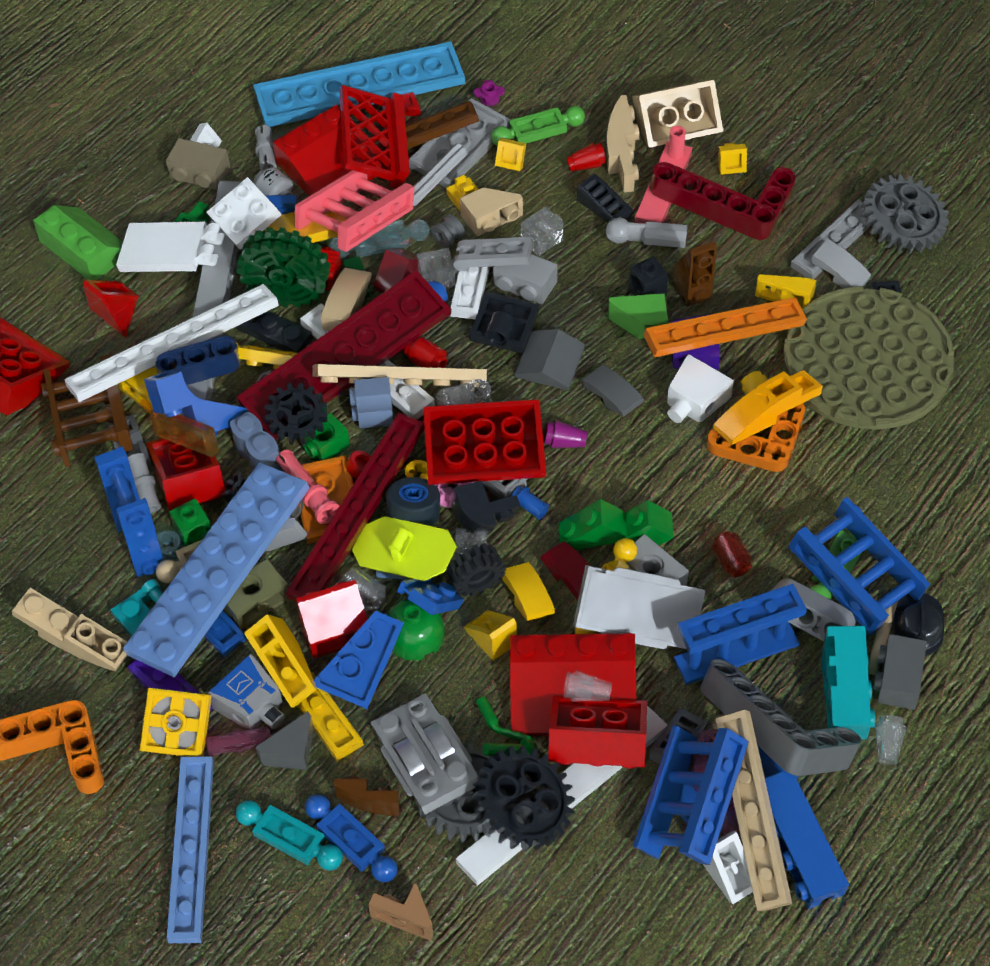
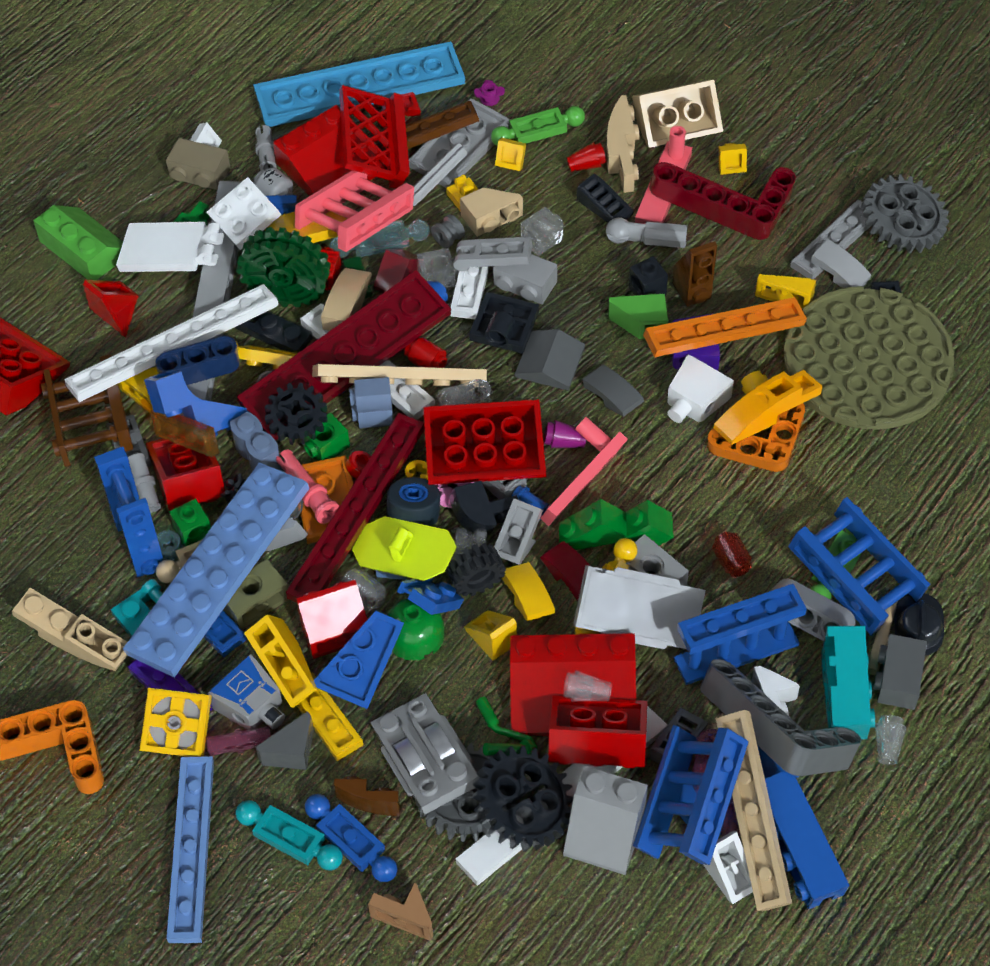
(517, 531): none -> light grey slope
(605, 820): none -> light grey slope
(607, 448): none -> coral piece
(775, 687): none -> white slope

